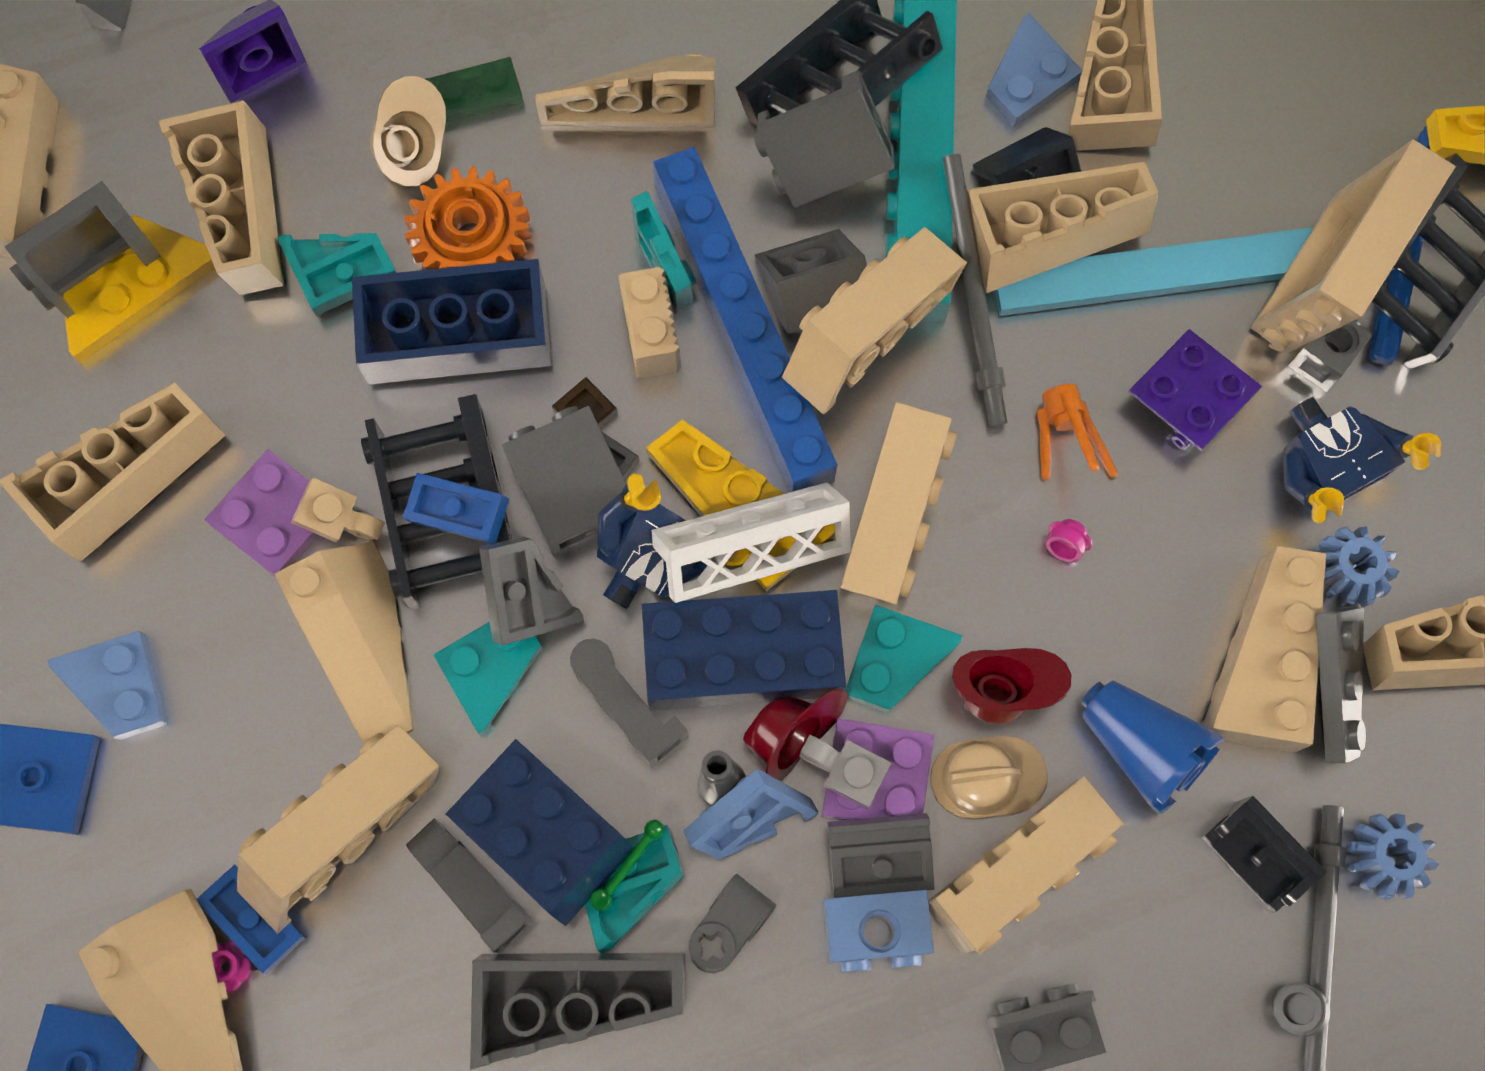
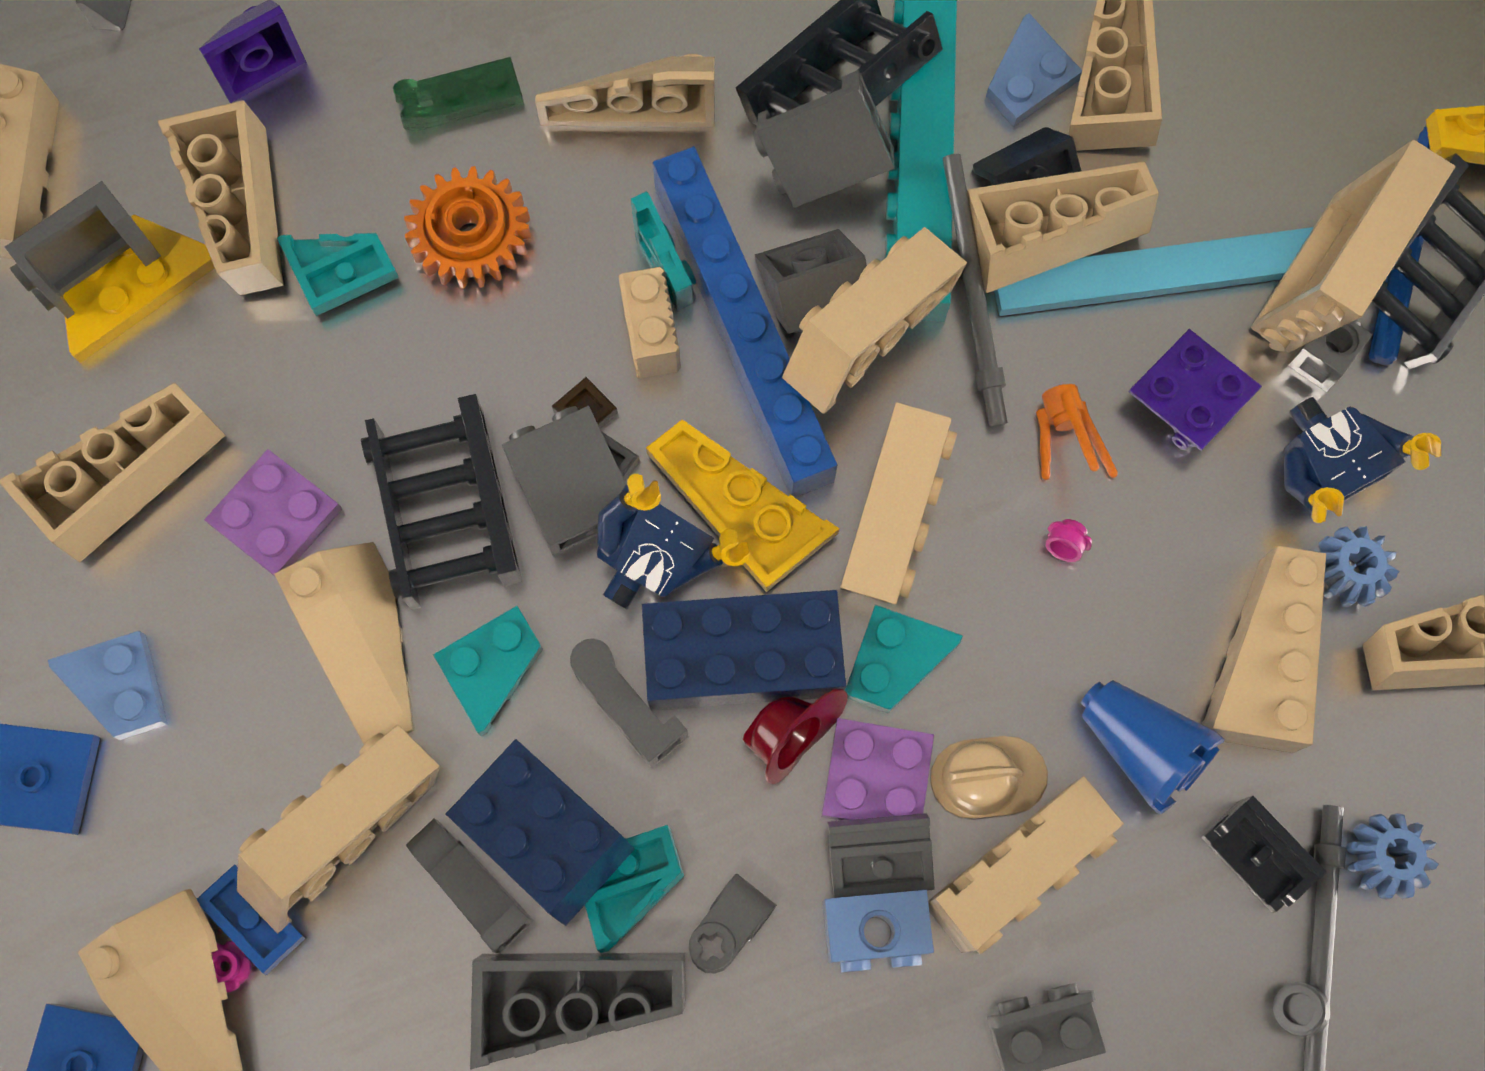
(329, 512): tan plate -> none
(409, 131): tan piece -> none
(450, 321): dark blue brick -> none
(456, 508): blue plate -> none
(523, 592): dark grey wing -> none
(601, 898): green hinge -> none
(713, 786): dark grey cone -> none
(747, 815): medium blue wing -> none
(748, 526): white fence -> none
(853, 771): light grey plate -> none
(1008, 681): dark red piece -> none
(1341, 672): dark grey wing -> none

